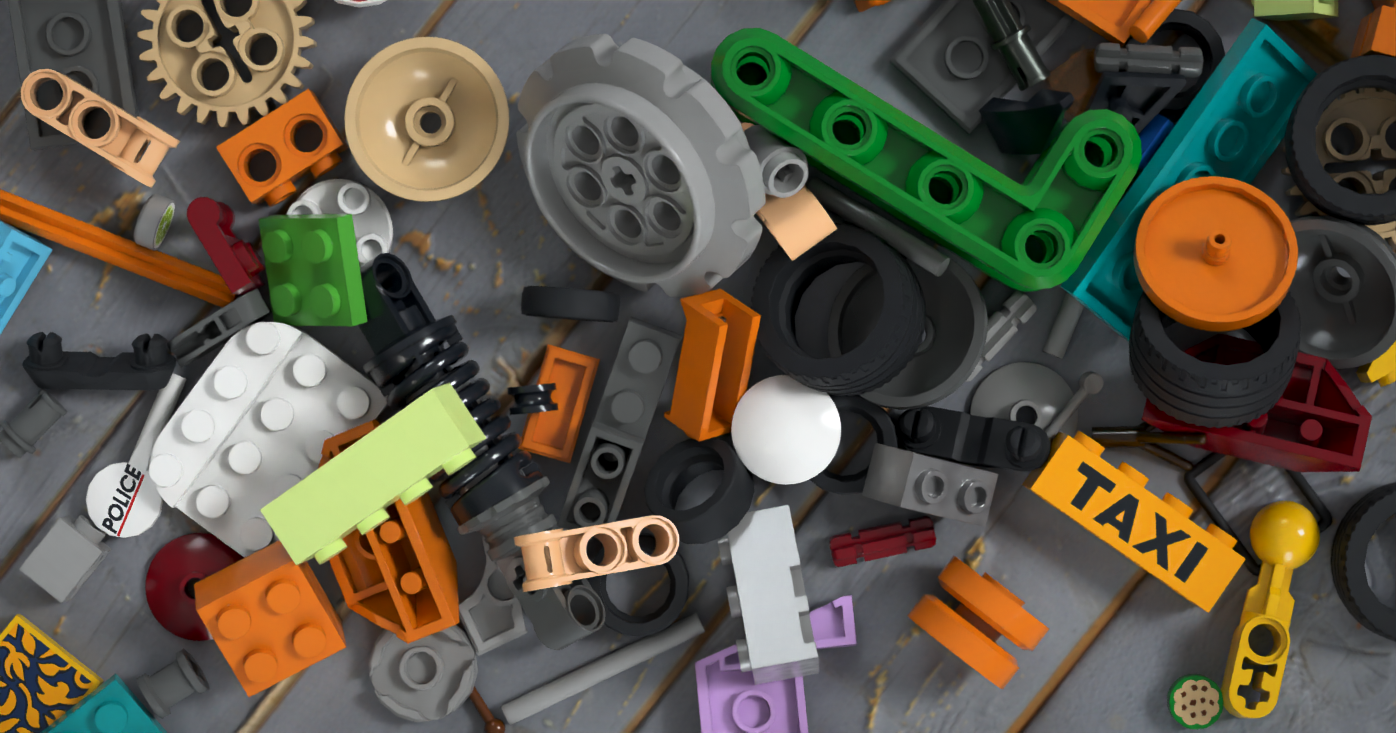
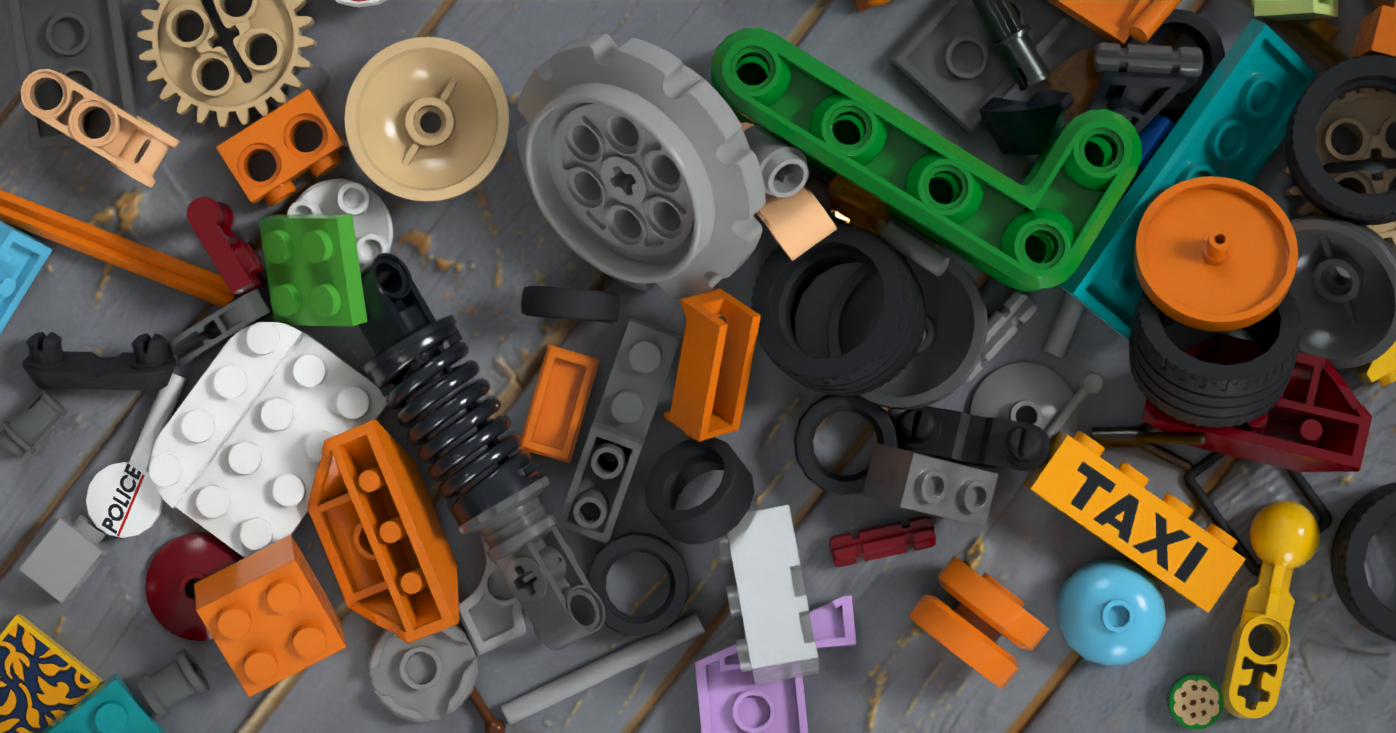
(154, 221): light grey tile -> none
(373, 474): yellowish green brick -> none
(532, 398): black bush -> none
(560, 556): light nougat piece -> none
(785, 430): white dish -> none
(857, 206): none -> clear orange plate
(1111, 611): none -> medium azure cylinder

